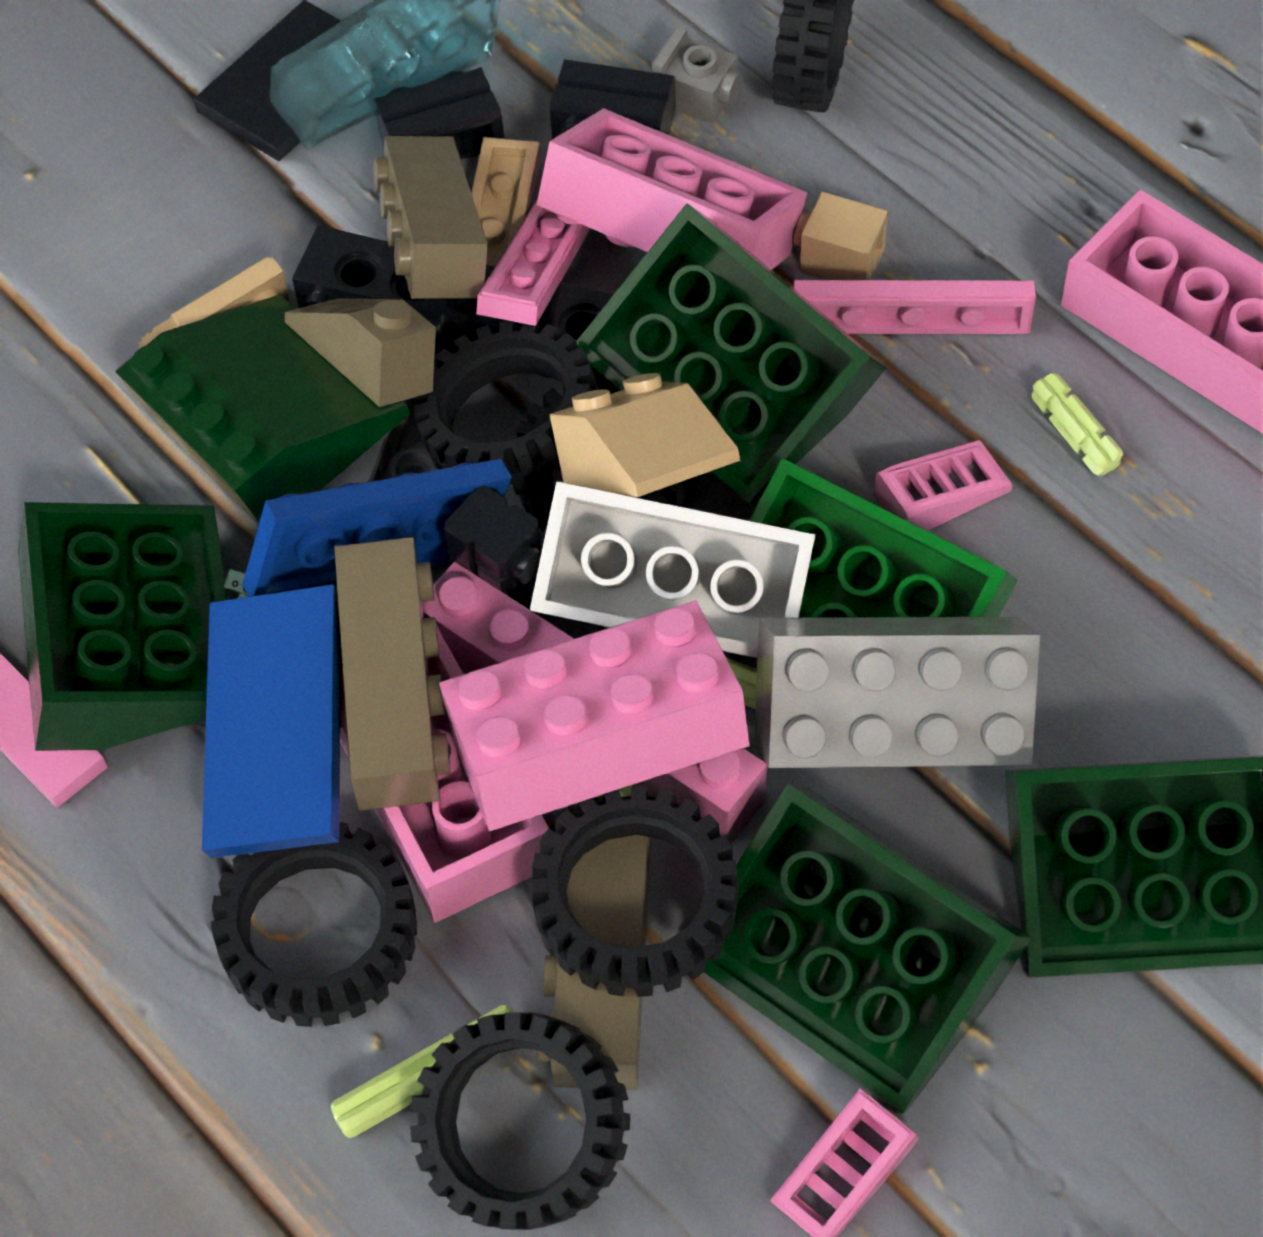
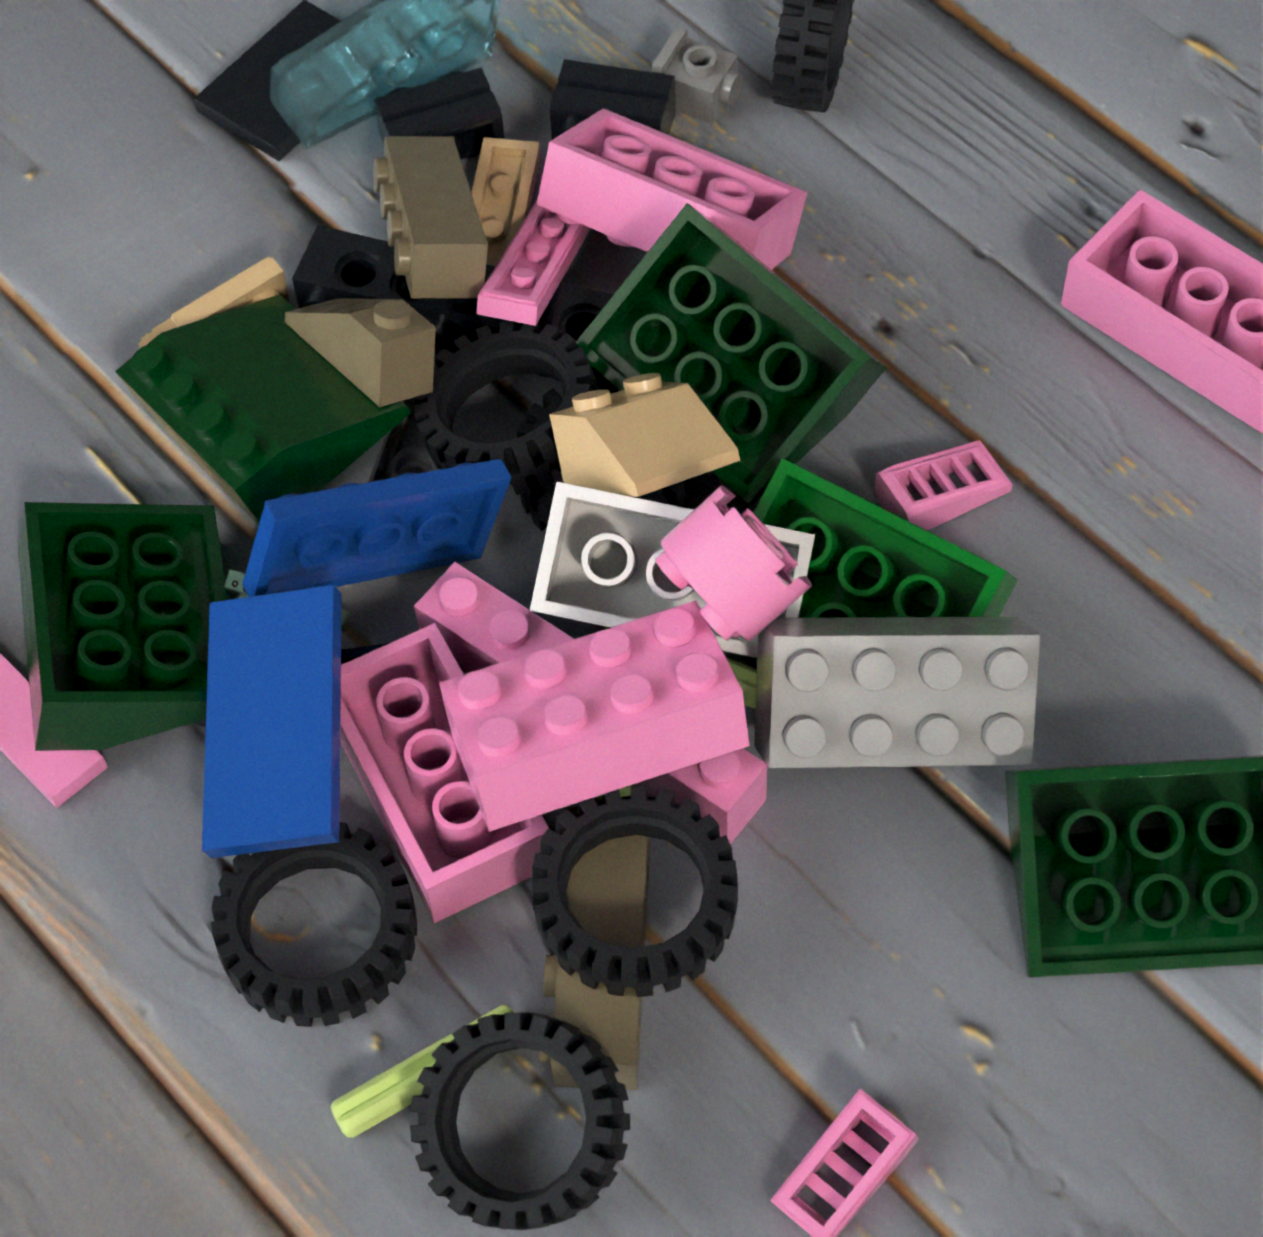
(387, 674): dark tan brick -> none
(496, 543): black brick -> none
(732, 566): none -> bright pink brick
(841, 239): tan brick -> none
(860, 947): dark green slope -> none
(924, 305): bright pink tile -> none
(1077, 424): yellowish green axle -> none

